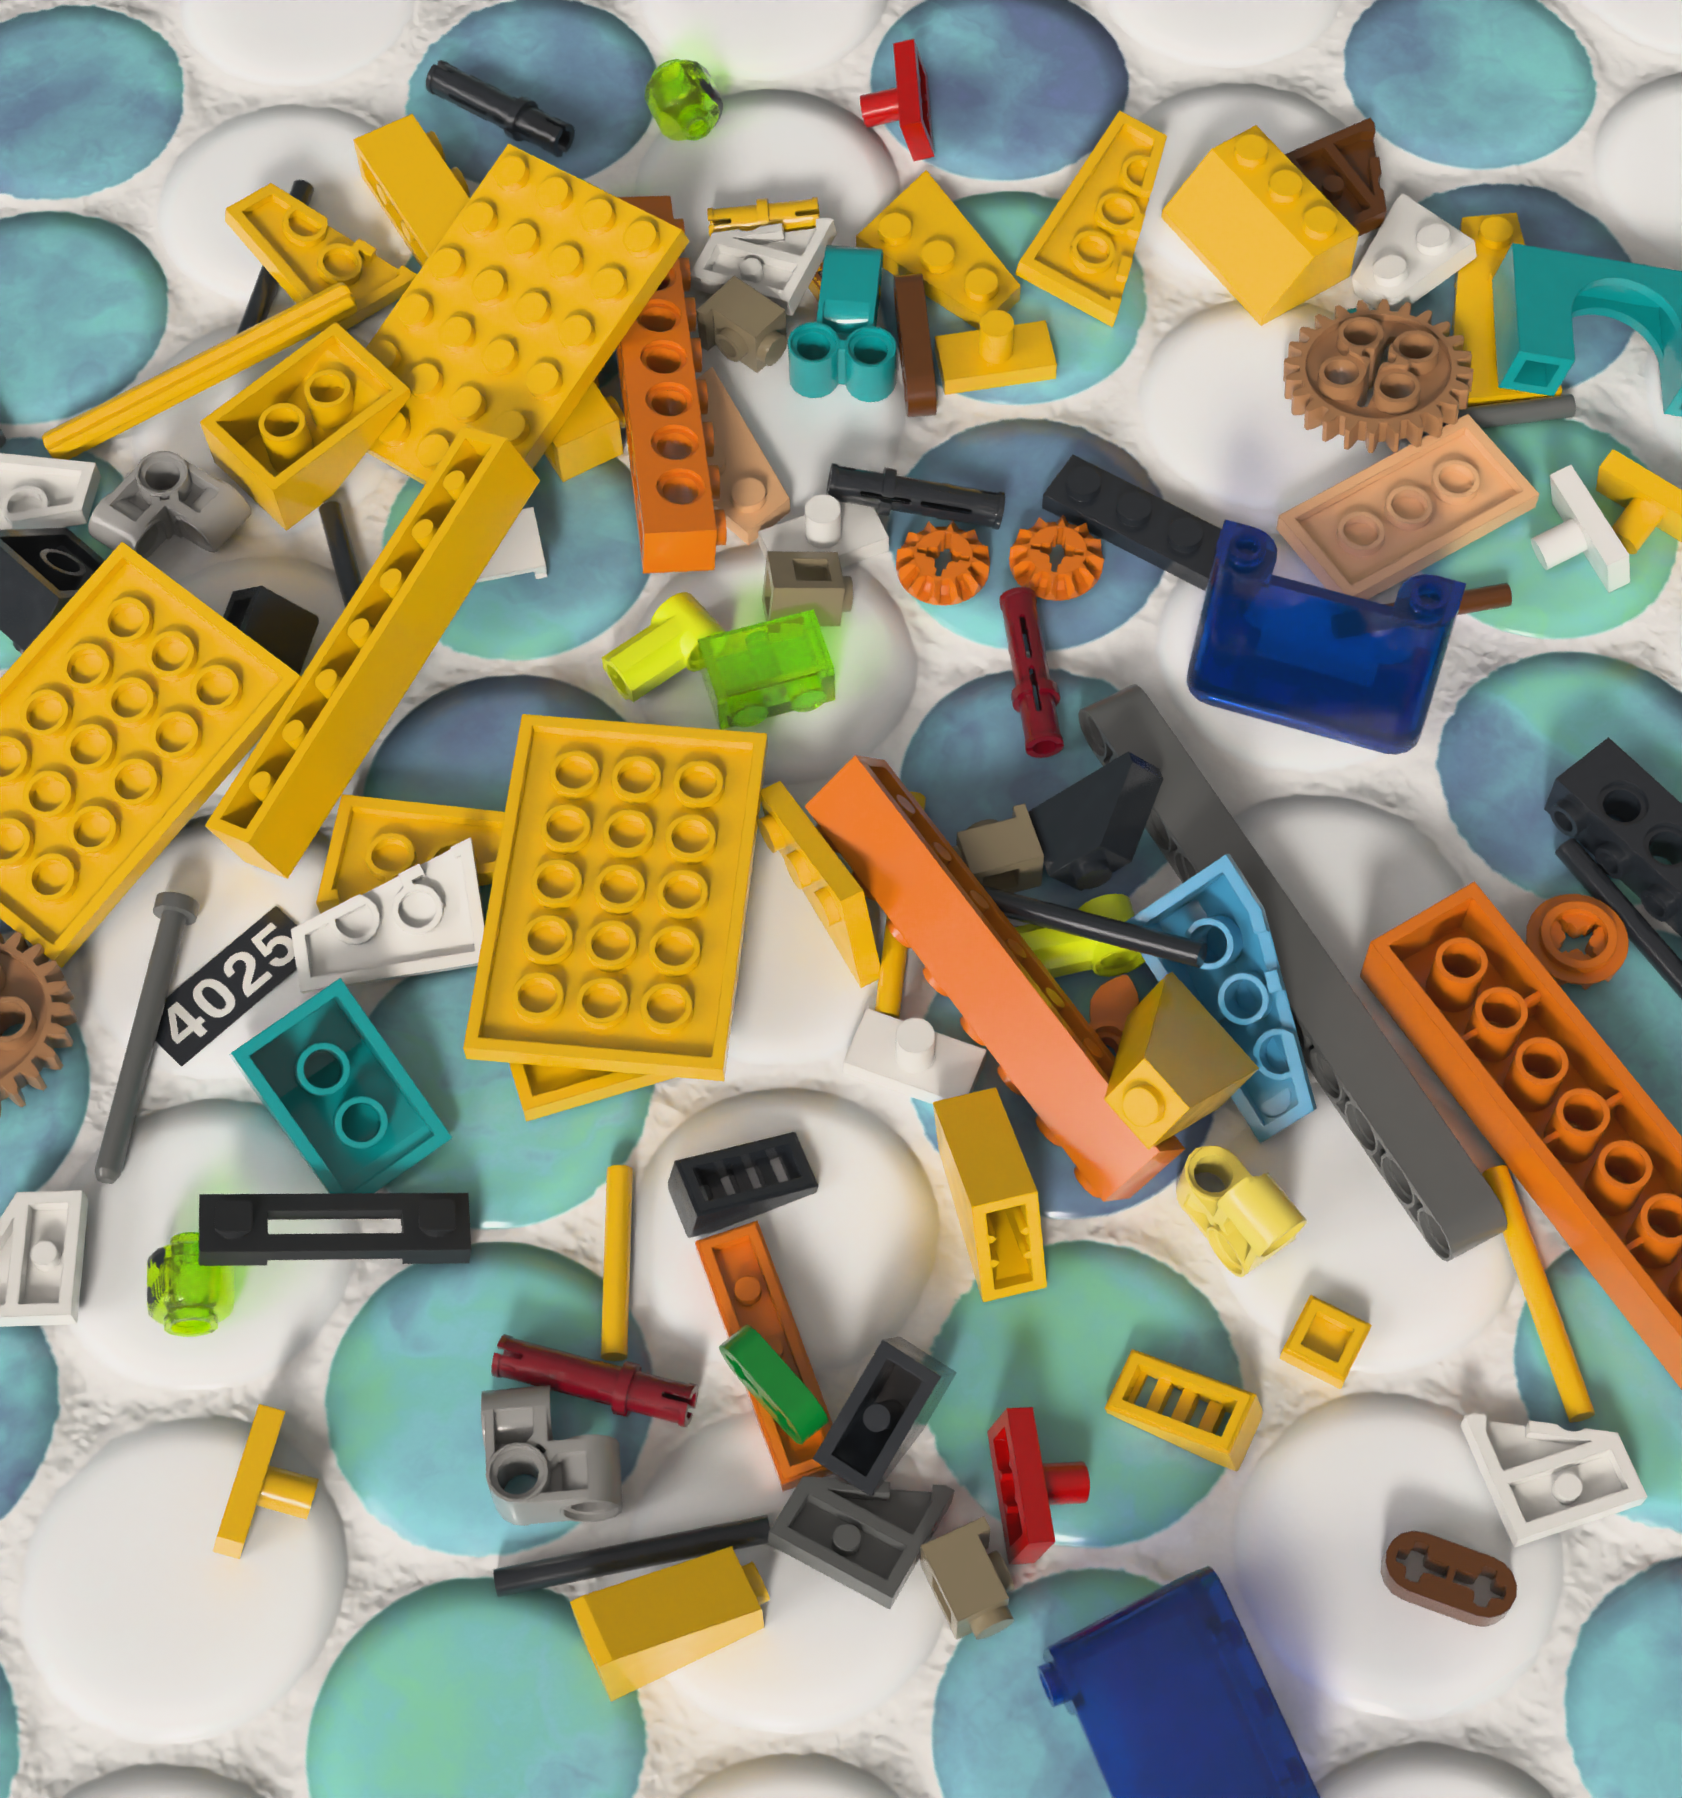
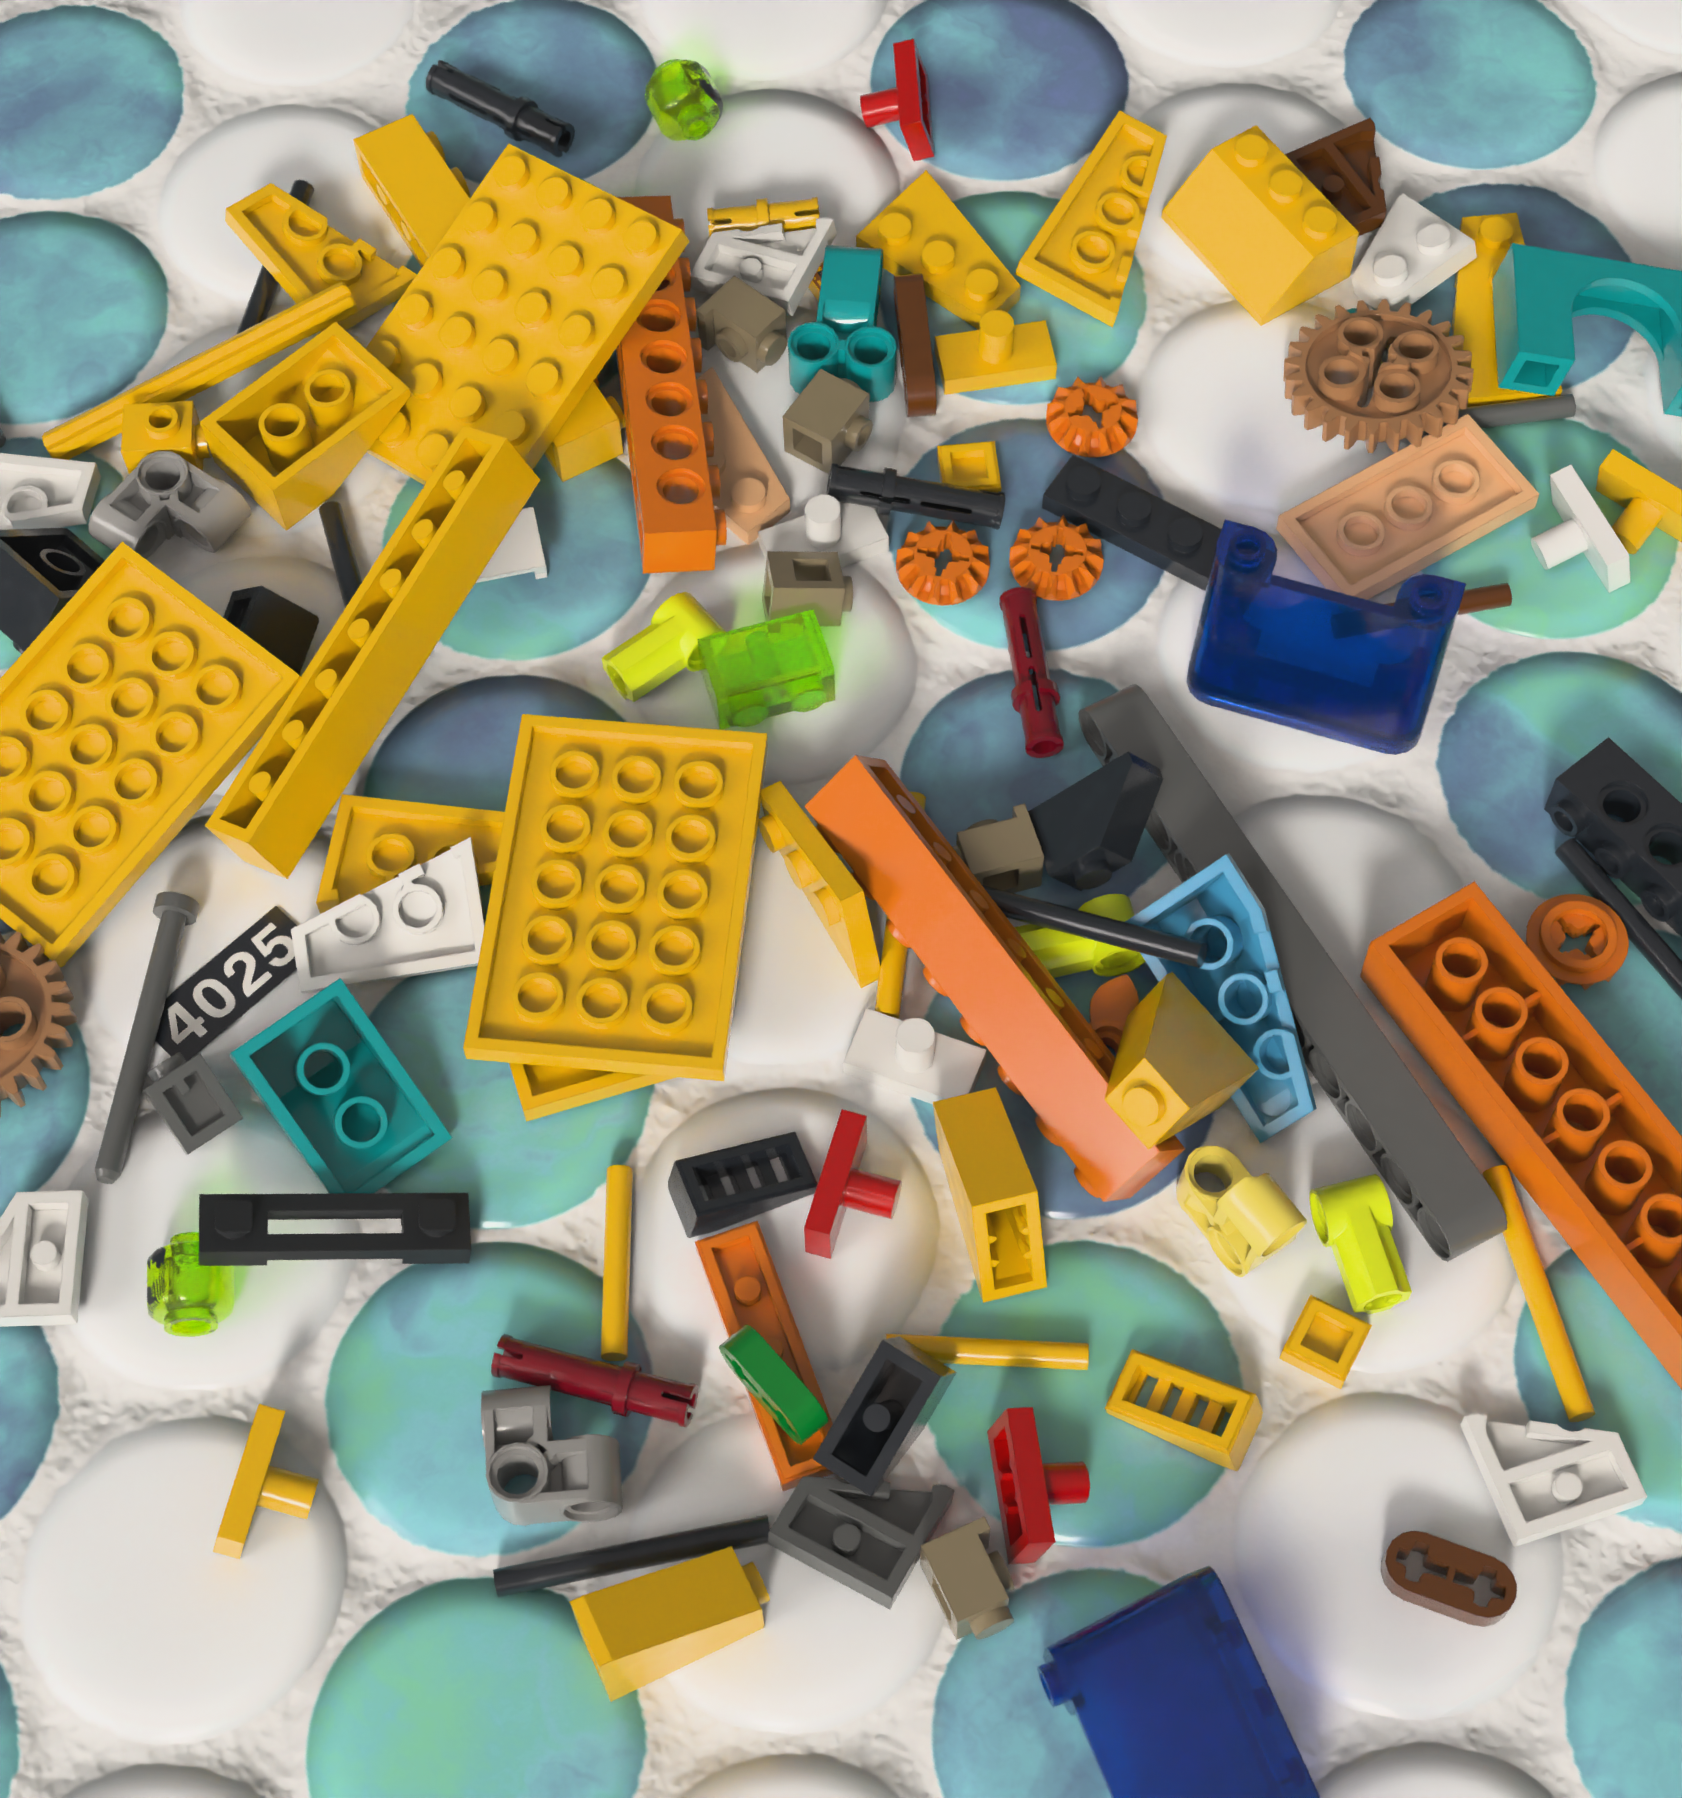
(163, 428): none -> yellow brick
(190, 1101): none -> dark grey bracket
(827, 421): none -> dark tan brick
(846, 1187): none -> red tile
(969, 465): none -> yellow tile
(1002, 1351): none -> yellow bar
(1078, 432): none -> orange gear
(1357, 1225): none -> neon yellow piece

